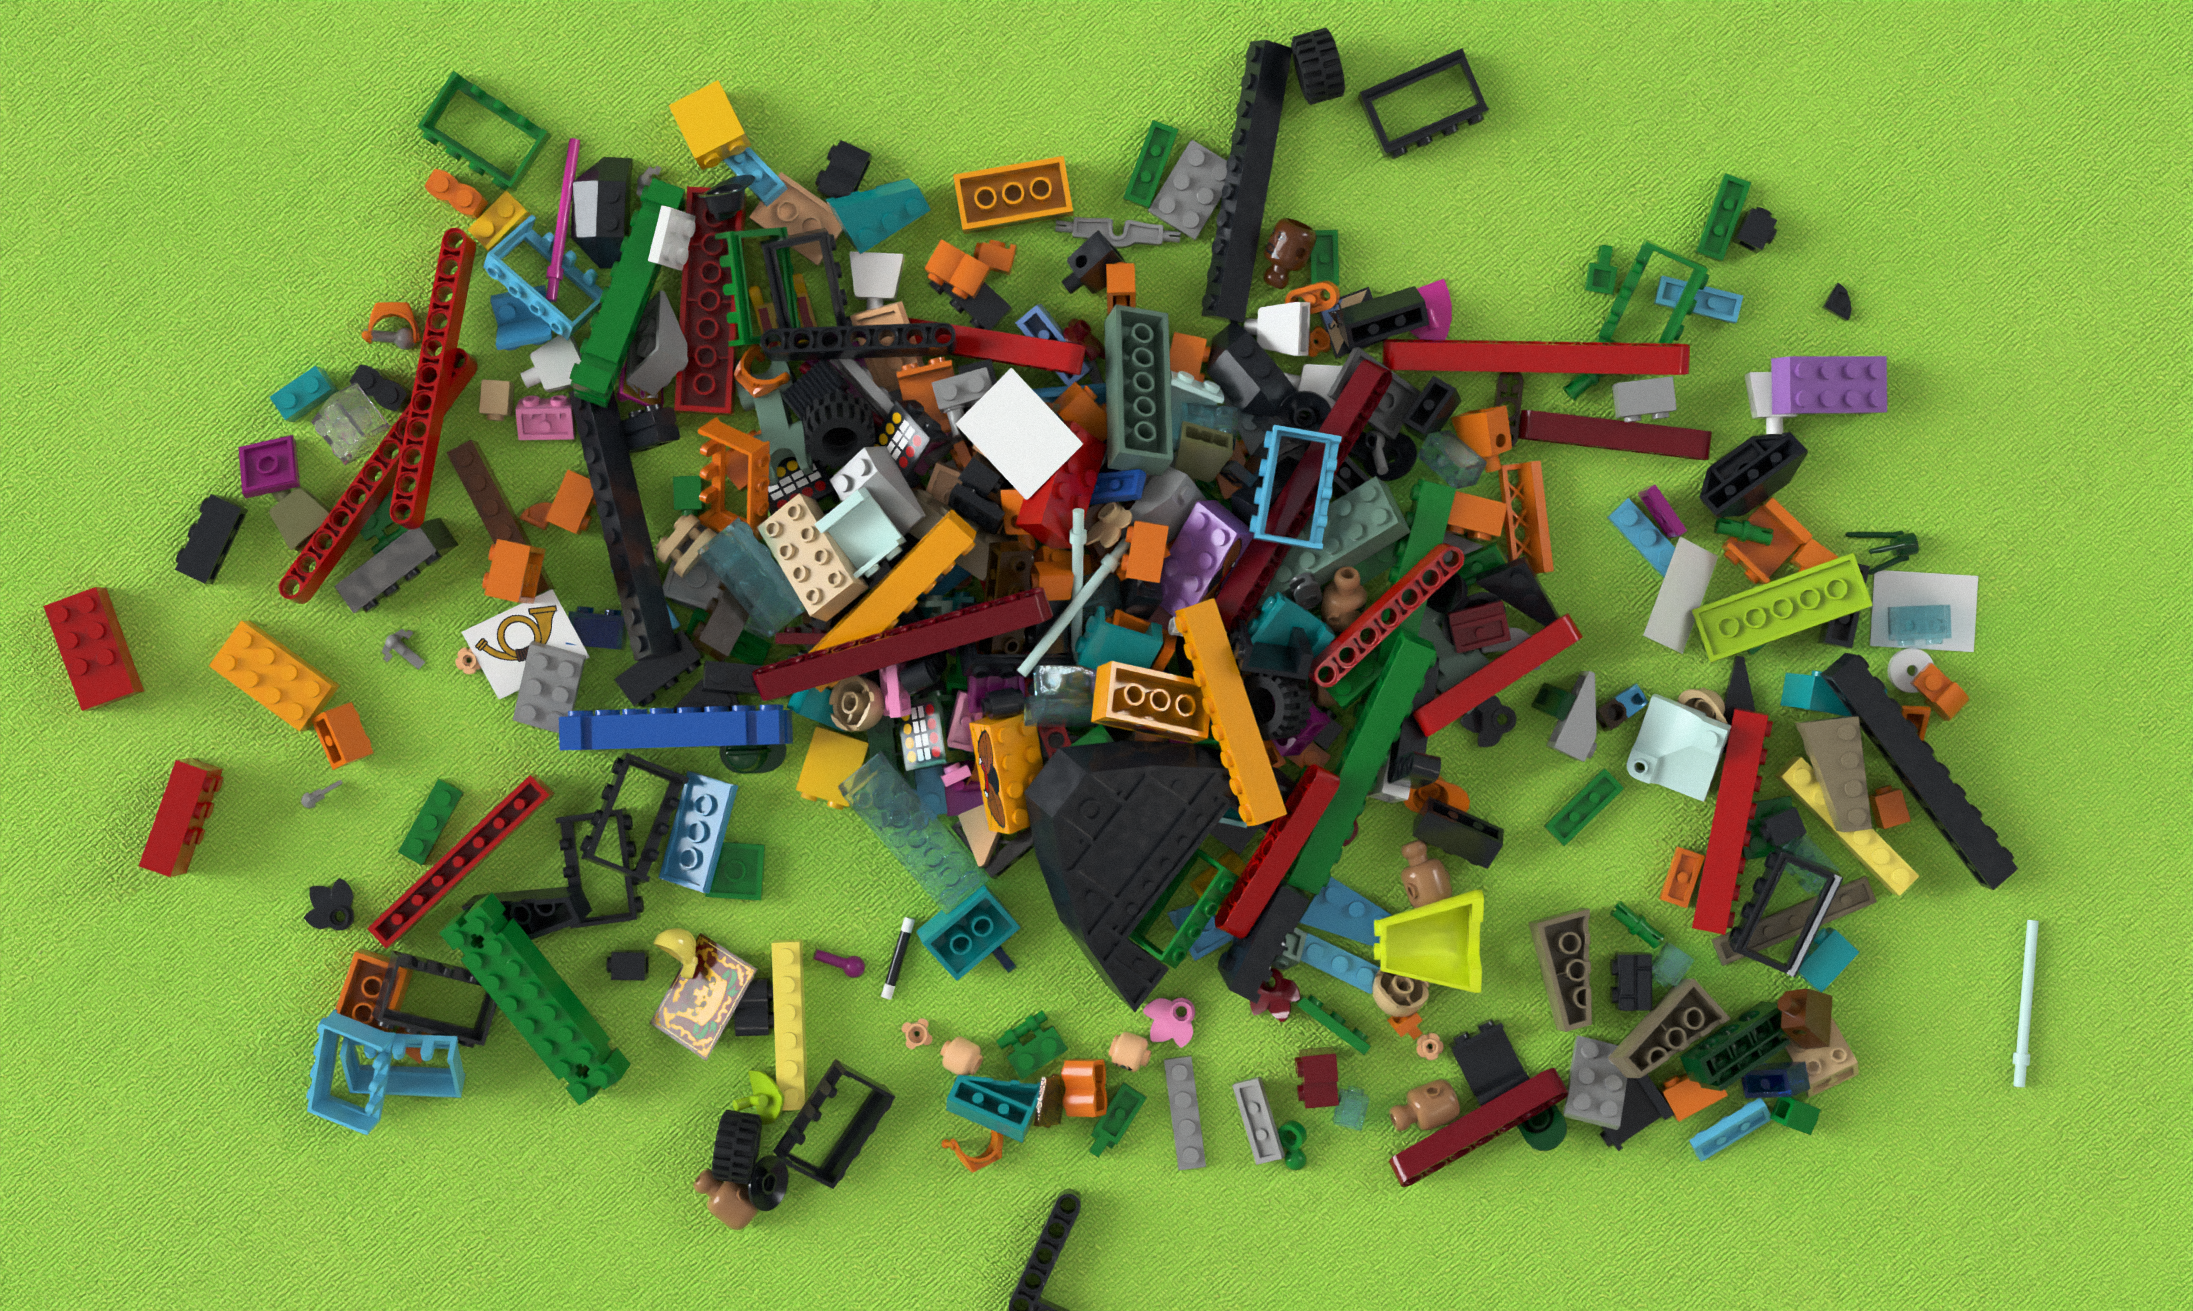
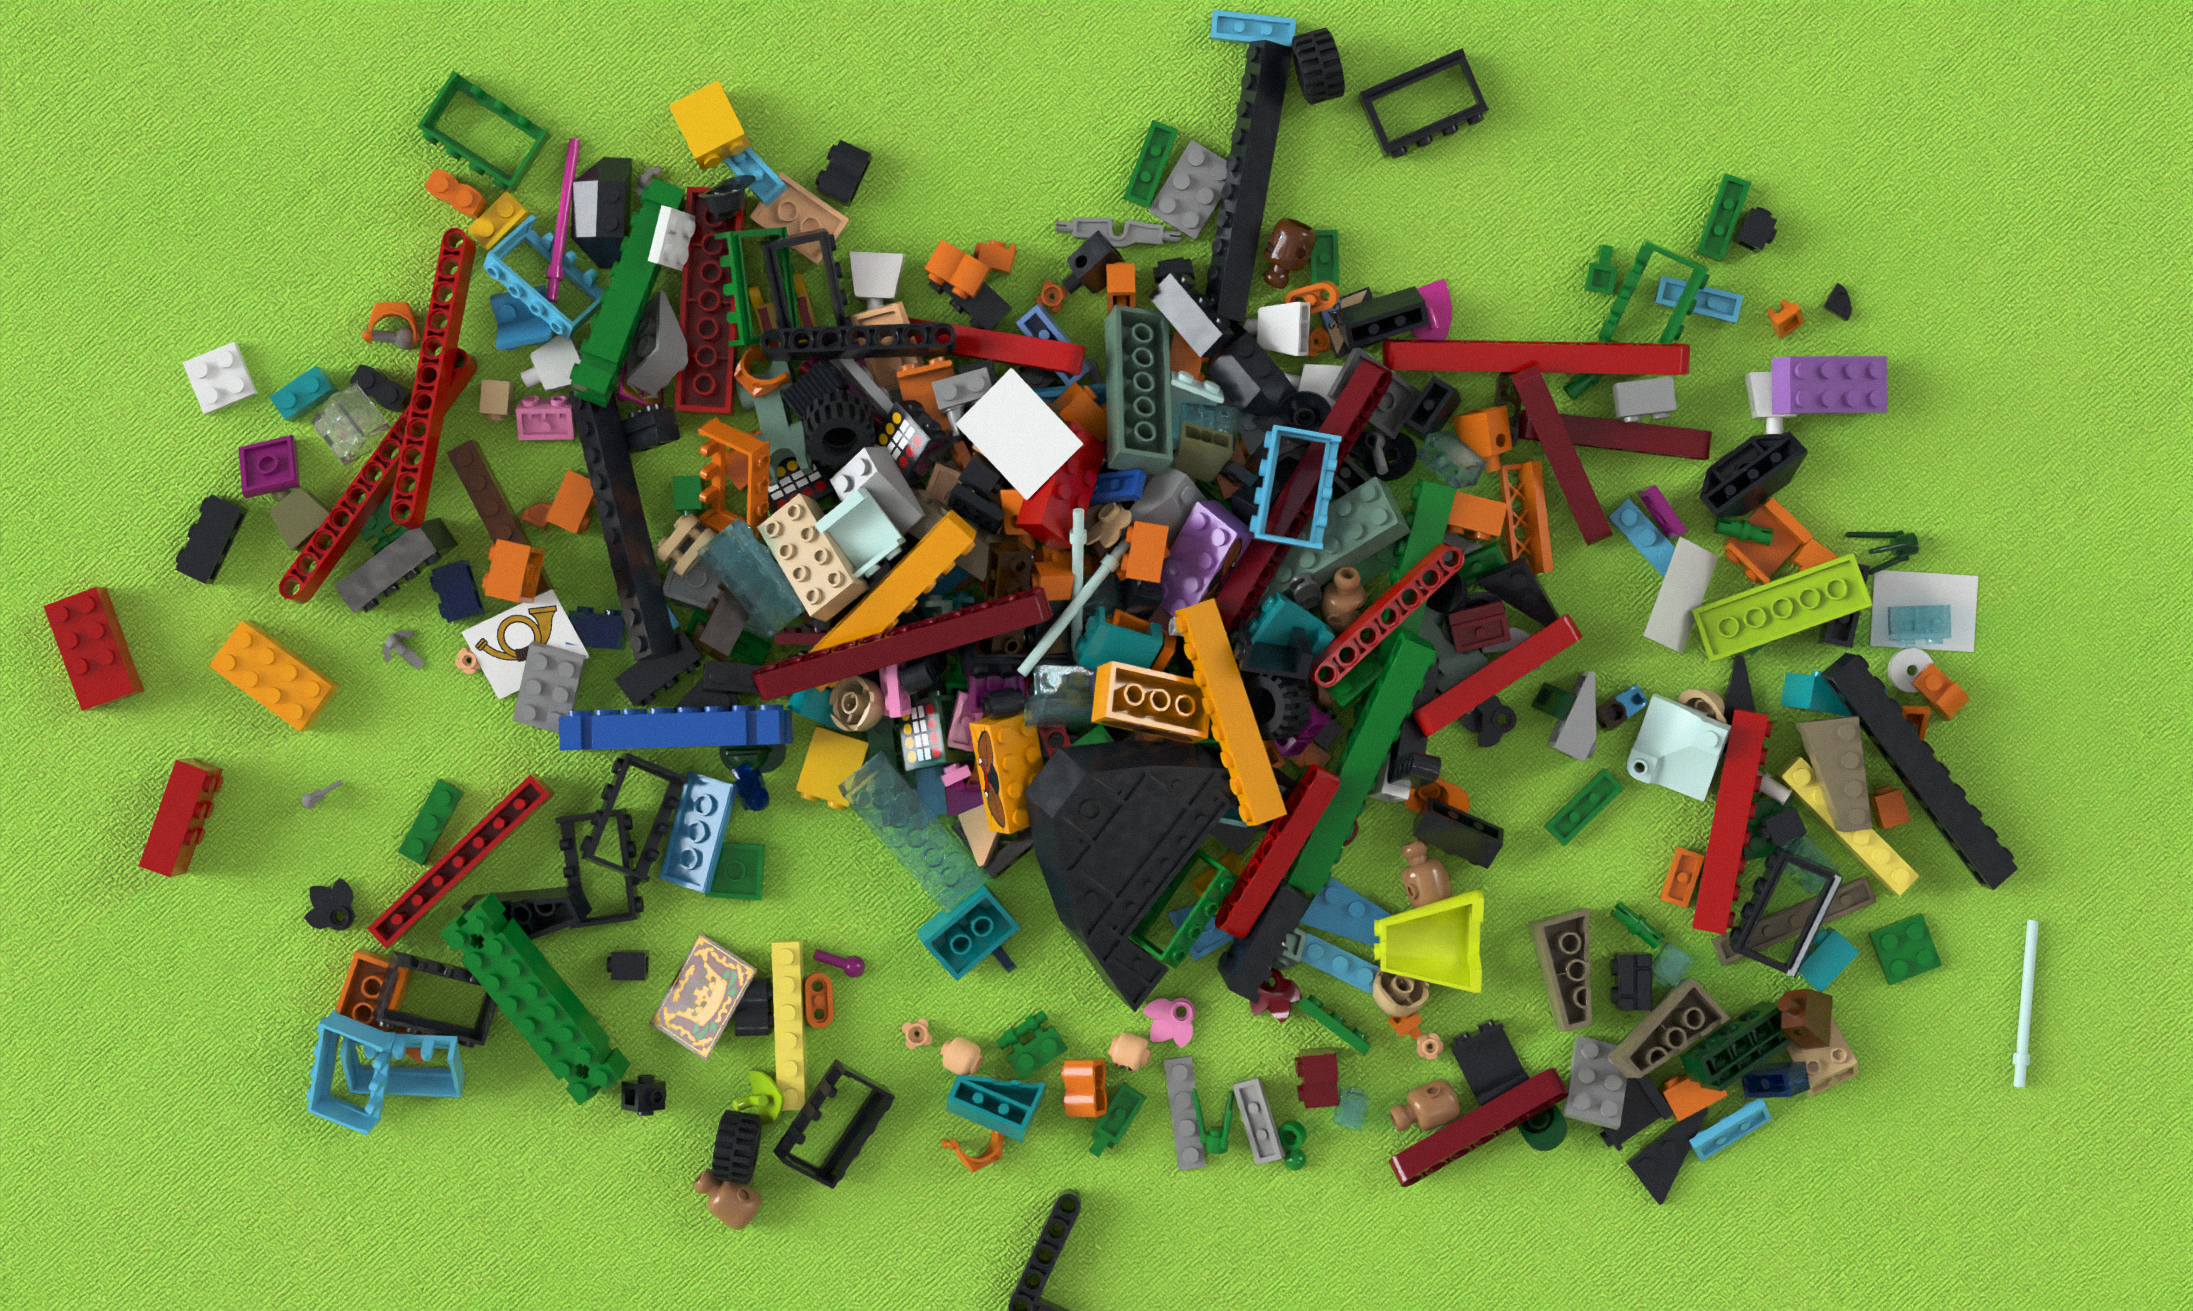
(220, 378): none -> white plate
(342, 735): orange brick -> none
(456, 591): none -> clear blue brick
(643, 1095): none -> black brick
(681, 946): light yellow piece -> none
(750, 788): none -> clear blue hips
(768, 1183): black dish -> none
(818, 999): none -> orange plate
(879, 212): teal wedge -> none
(898, 957): black bar -> none
(1013, 195): light orange brick -> none
(1037, 378): none -> black brick
(1049, 1102): clear orange piece -> none
(1050, 288): none -> orange plate
(1080, 333): dark red plate -> none
(1174, 265): none -> black brick
(1192, 314): none -> brick
(1217, 1137): none -> green plant
(1251, 27): none -> medium azure plate
(1561, 455): none -> dark red beam
(1661, 1159): none -> black wing
(1773, 788): none -> white pin
(1787, 319): none -> orange tile
(1795, 1114): green brick -> none
(1904, 949): none -> green plate

